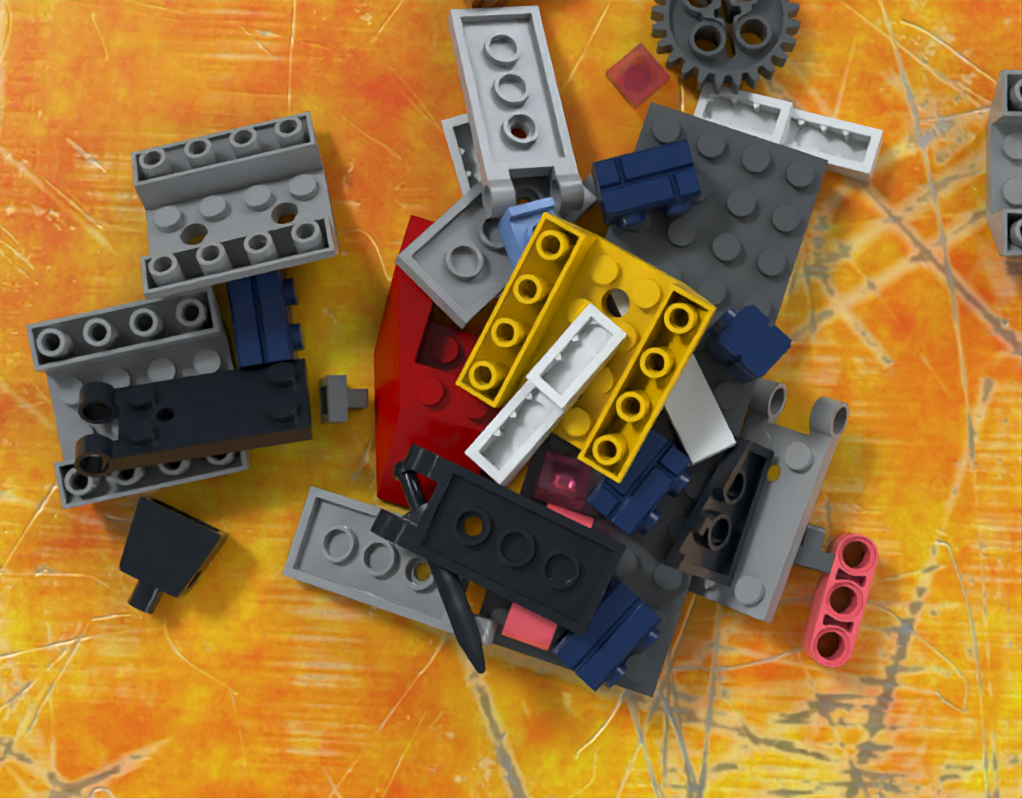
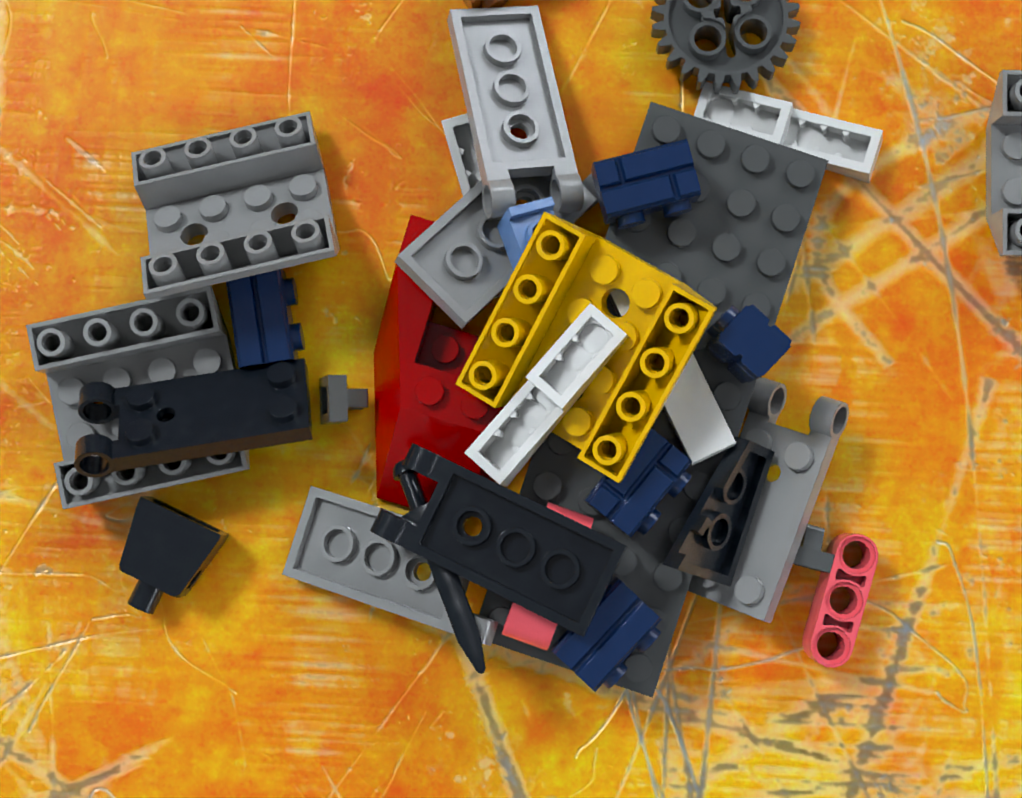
(563, 481): clear pink plate -> none
(637, 76): clear pink plate -> none

